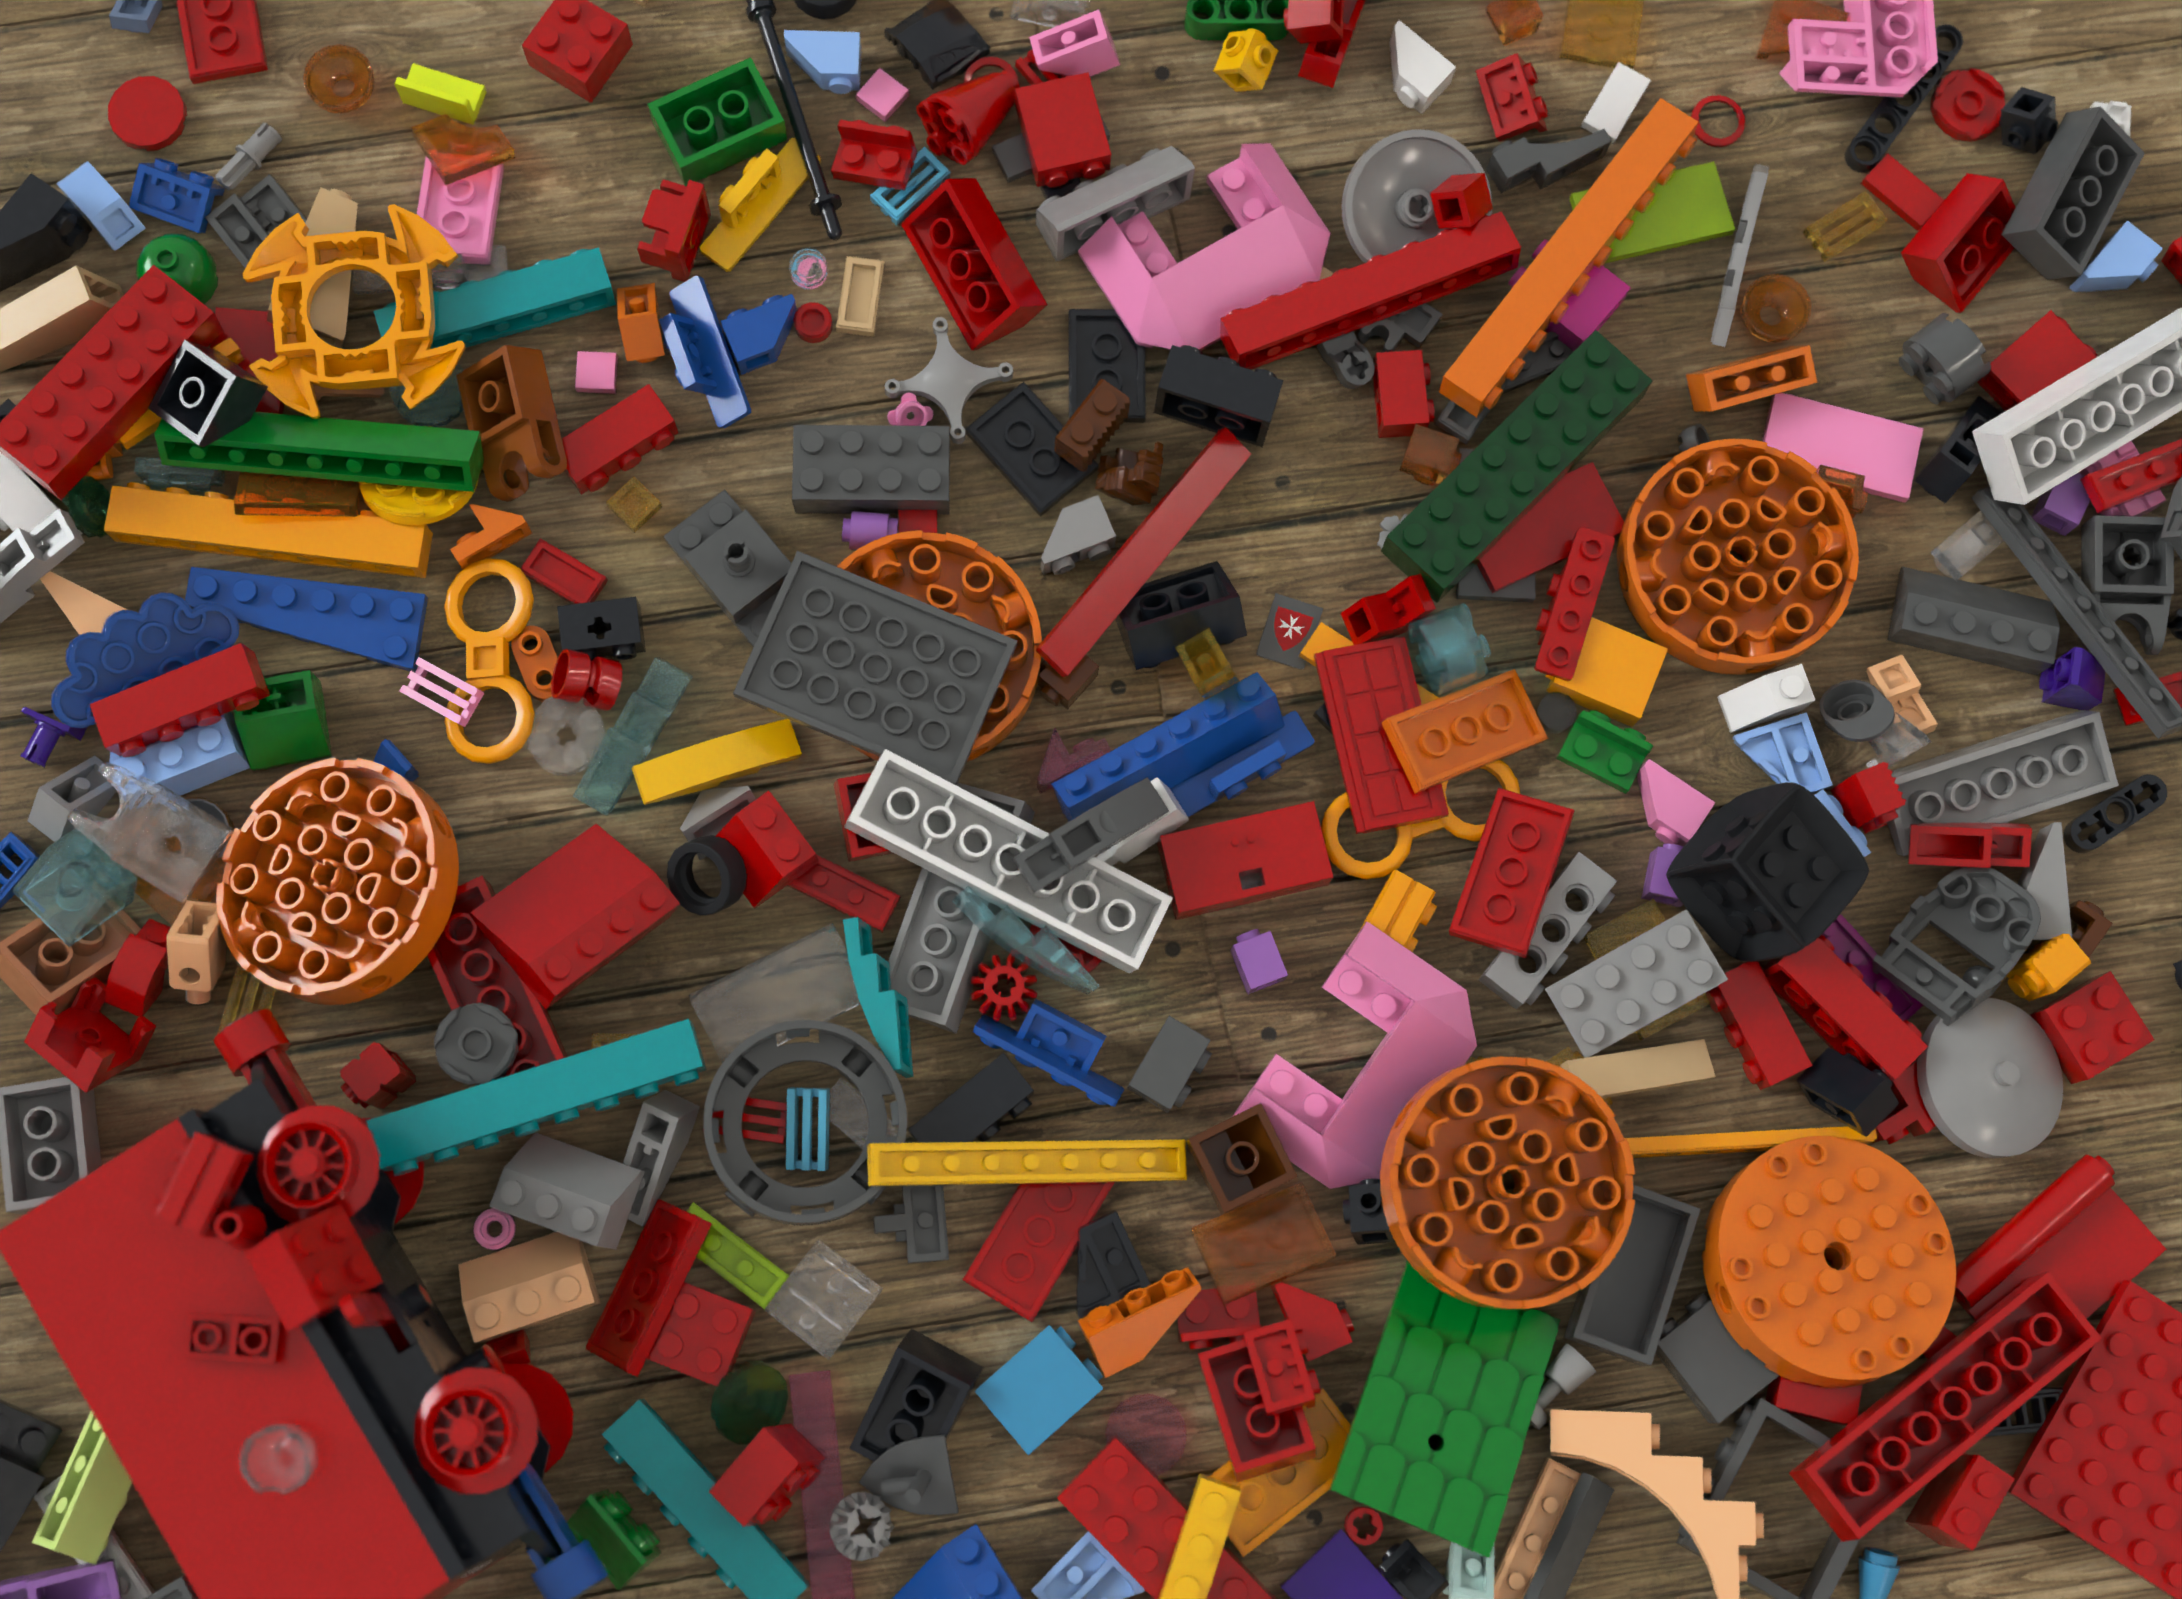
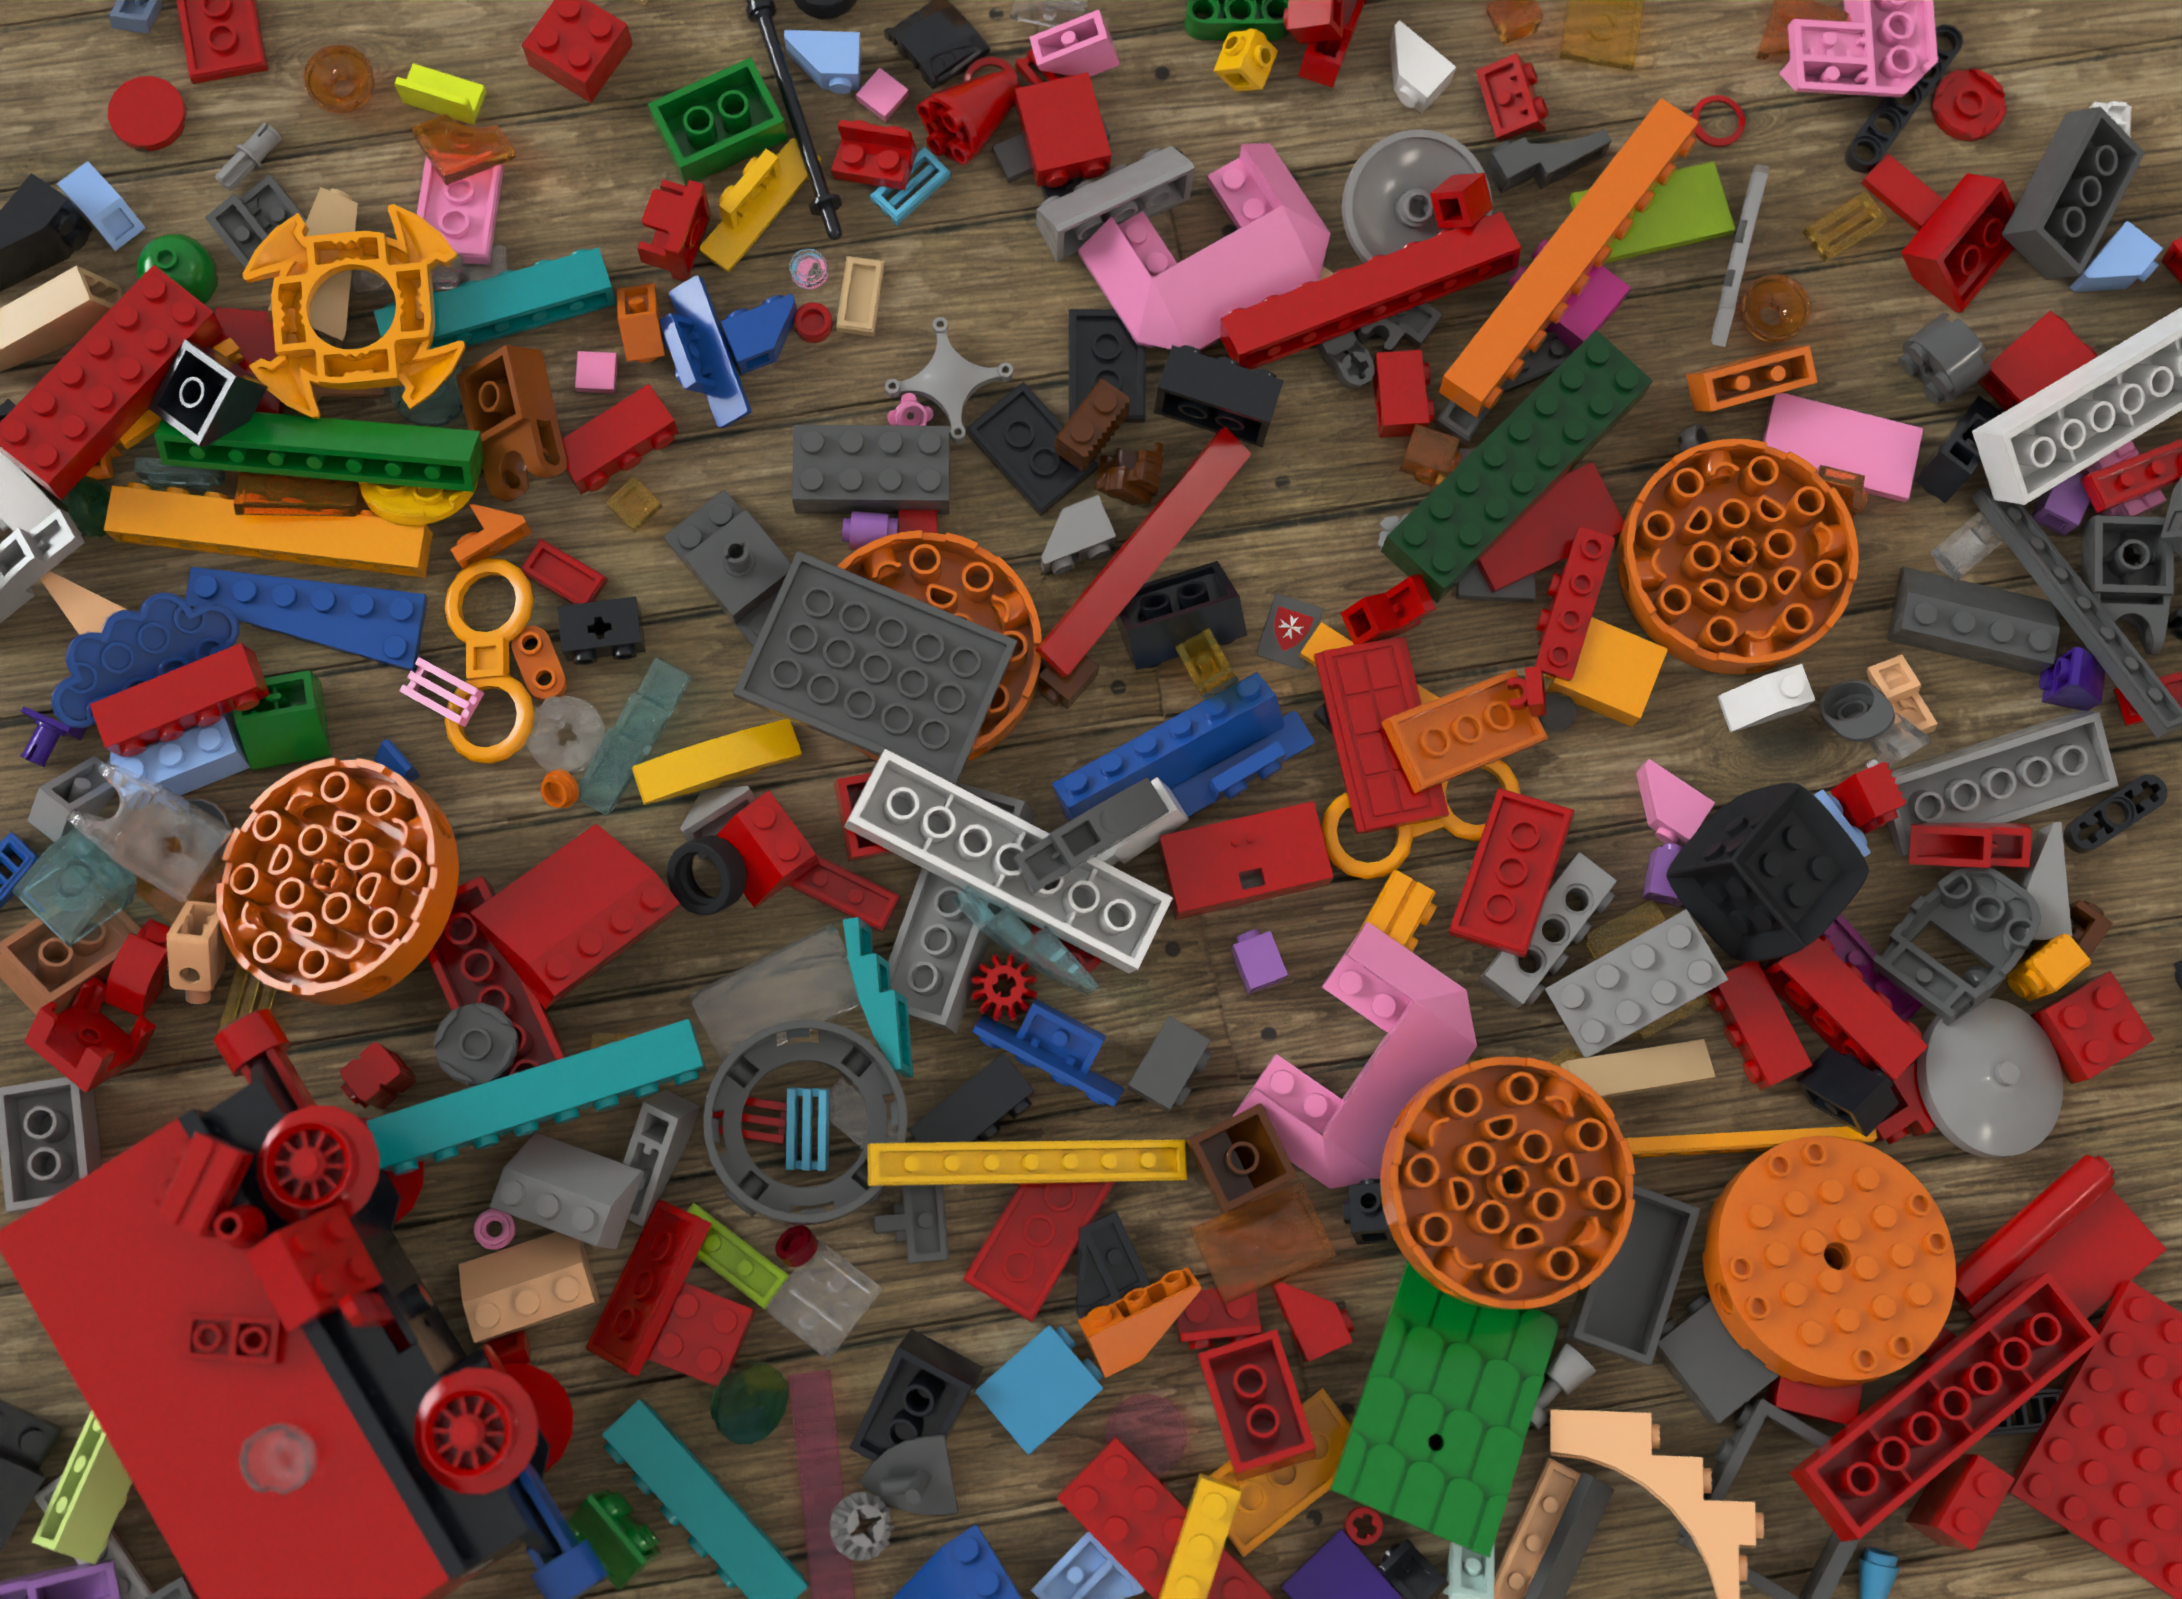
(174, 195): blue bracket -> none
(559, 789): none -> orange plate
(580, 678): red wheel -> none
(767, 1475): red brick -> none
(796, 1246): none -> dark red tile
(973, 262): red slope -> none
(1059, 763): clear pink slope -> none
(1280, 1367): red bracket -> none
(1449, 649): clear light blue brick -> none
(1533, 692): none -> red tile
(1604, 750): green bracket -> none
(1616, 101): white tile -> none
(1787, 752): light blue wing -> none
(2028, 120): black brick -> none

